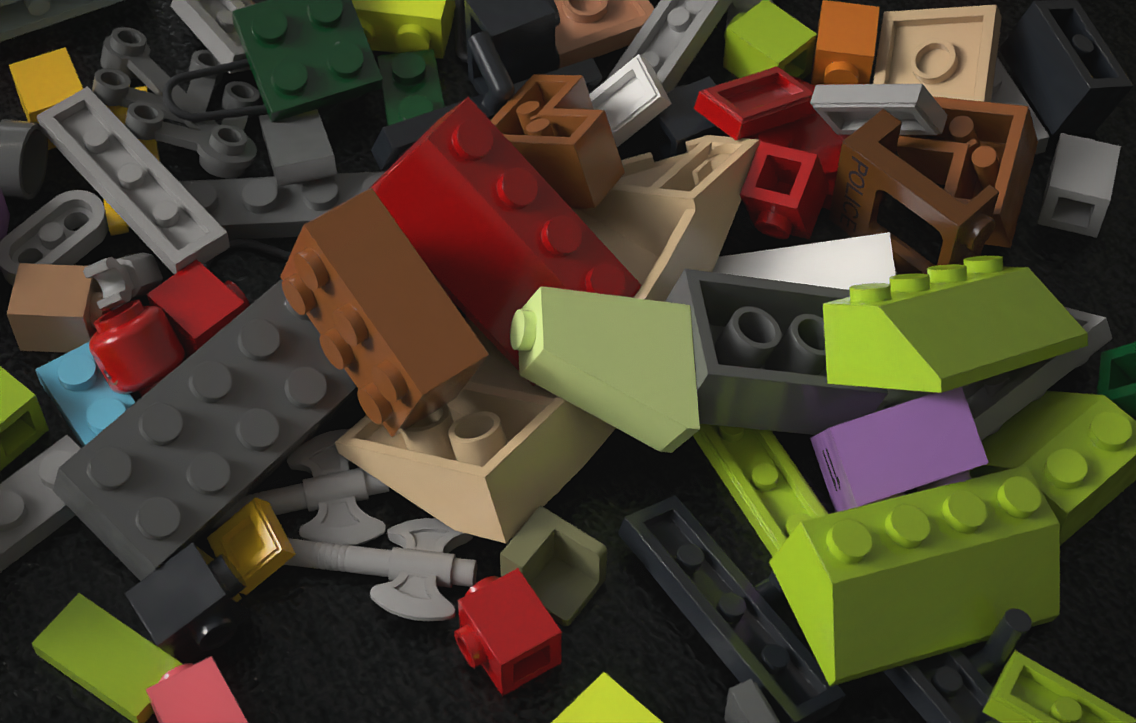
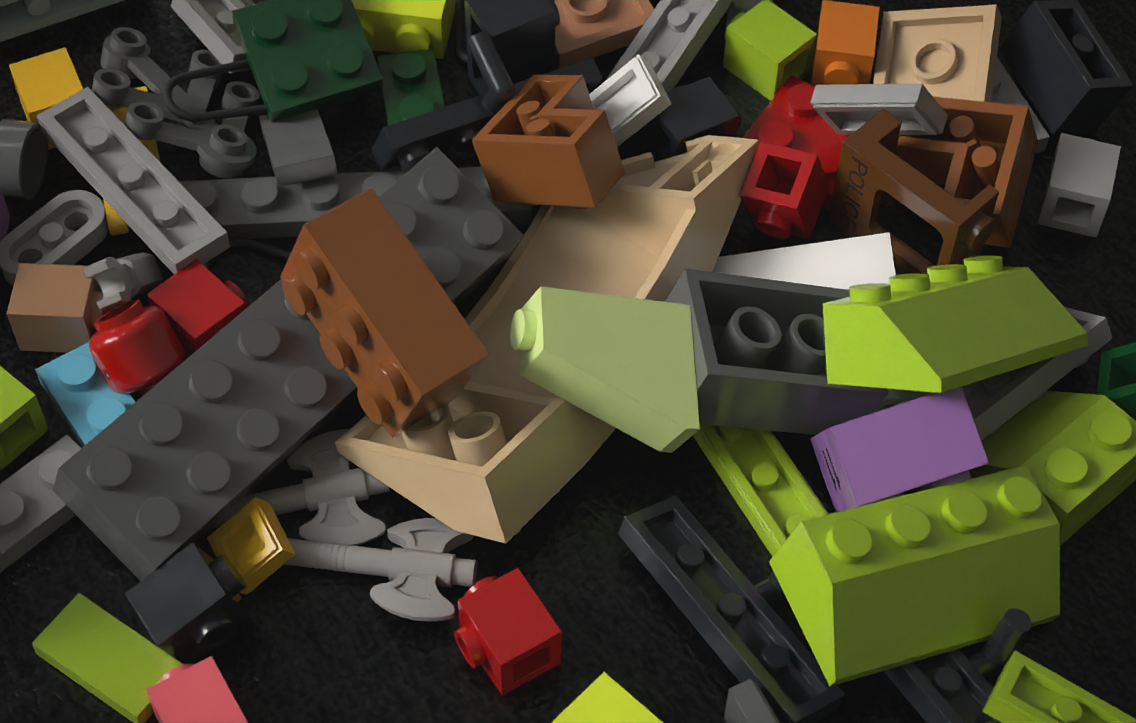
(492, 224): red slope -> none
(557, 562): olive panel -> none
(755, 103): red tile -> none

